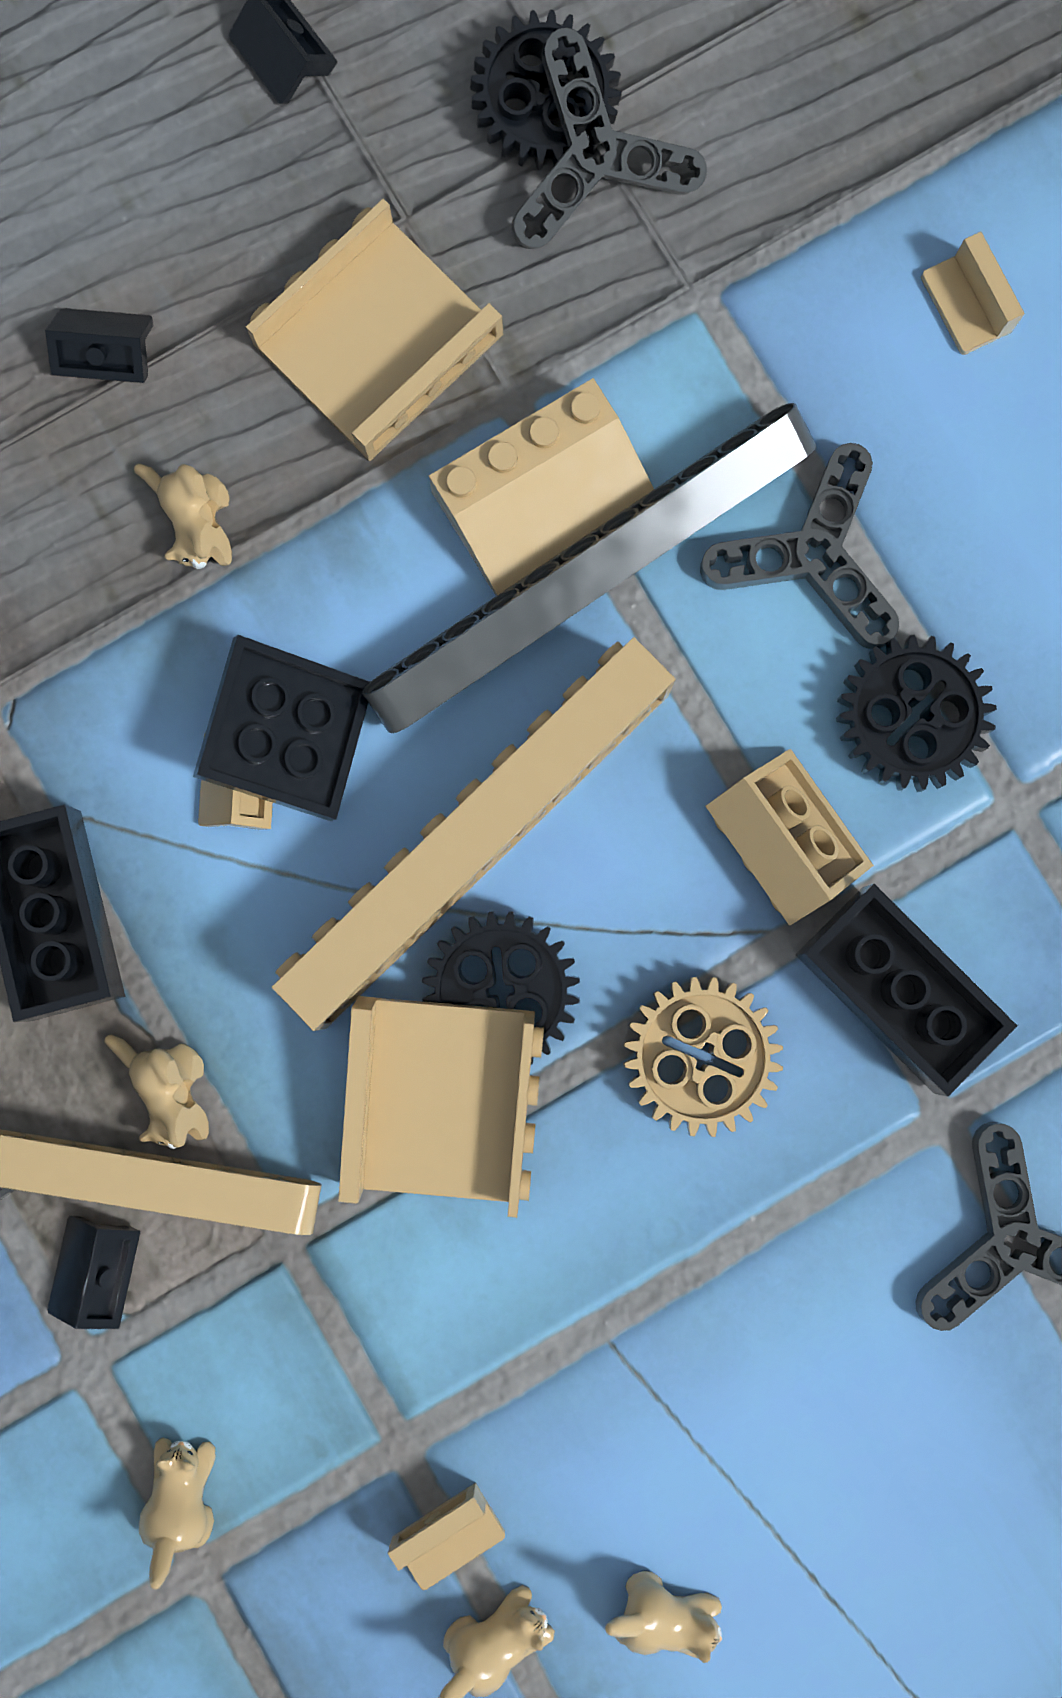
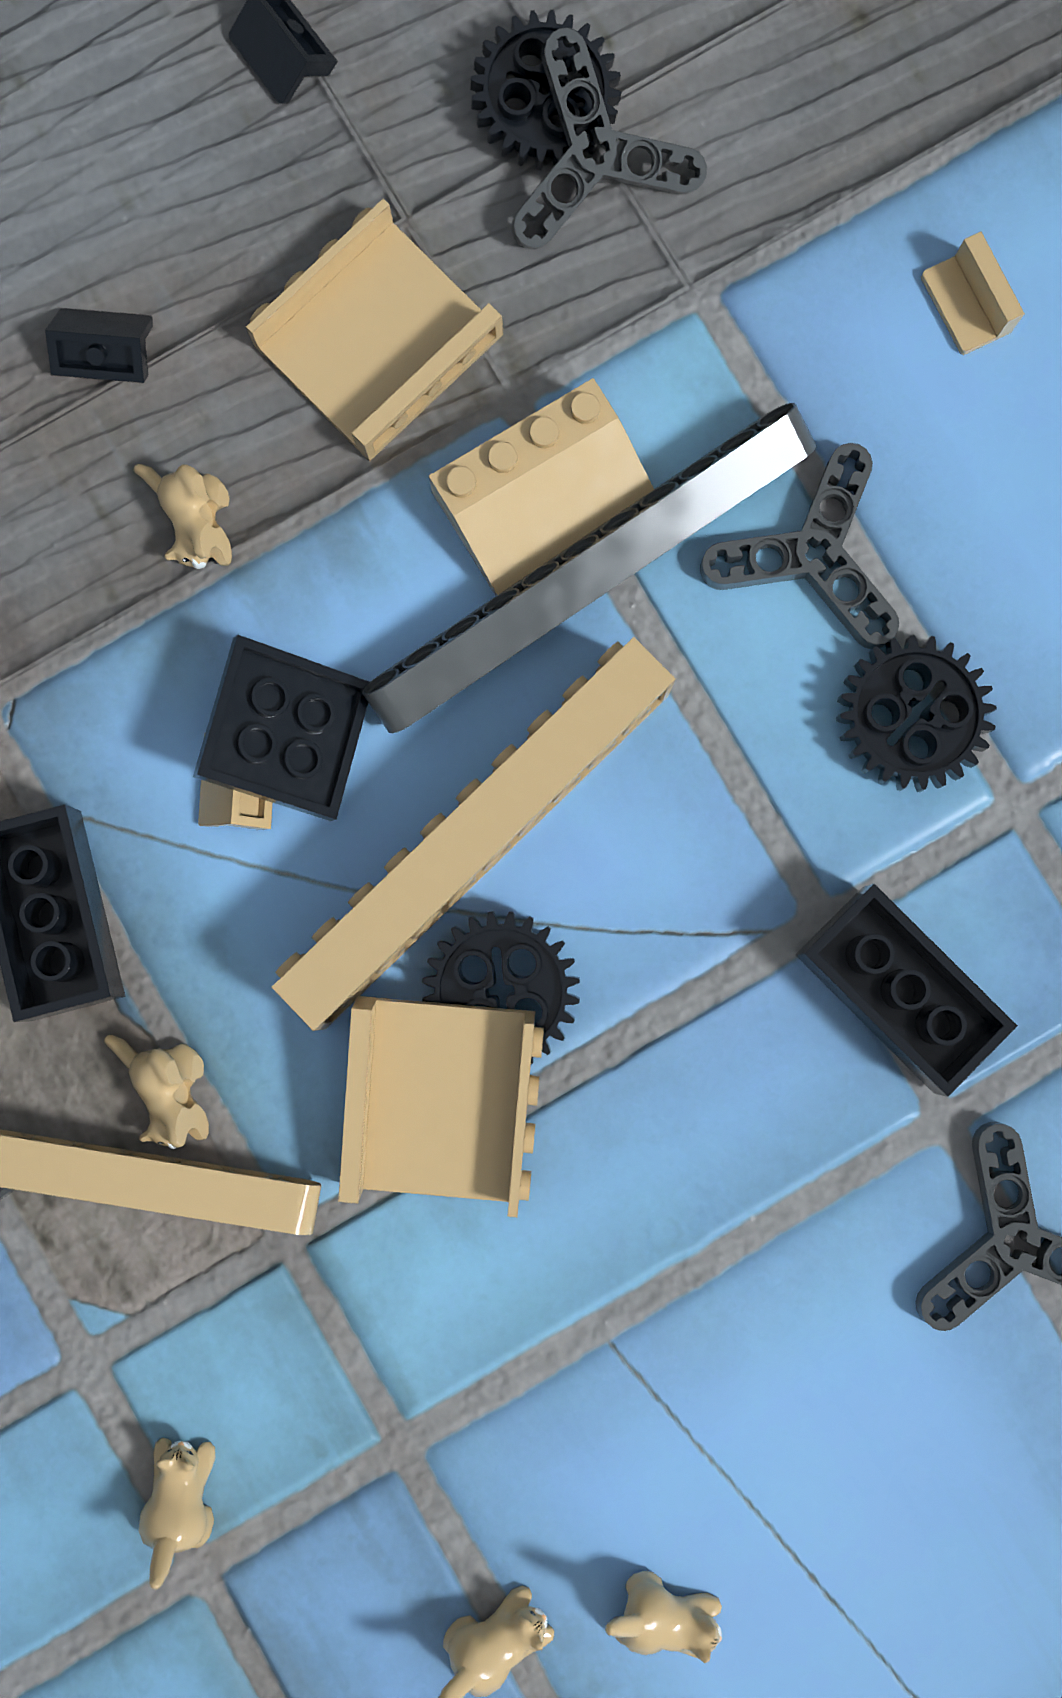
(93, 1274): black panel -> none
(447, 1538): tan panel -> none
(685, 1096): tan gear -> none
(789, 837): tan slope -> none

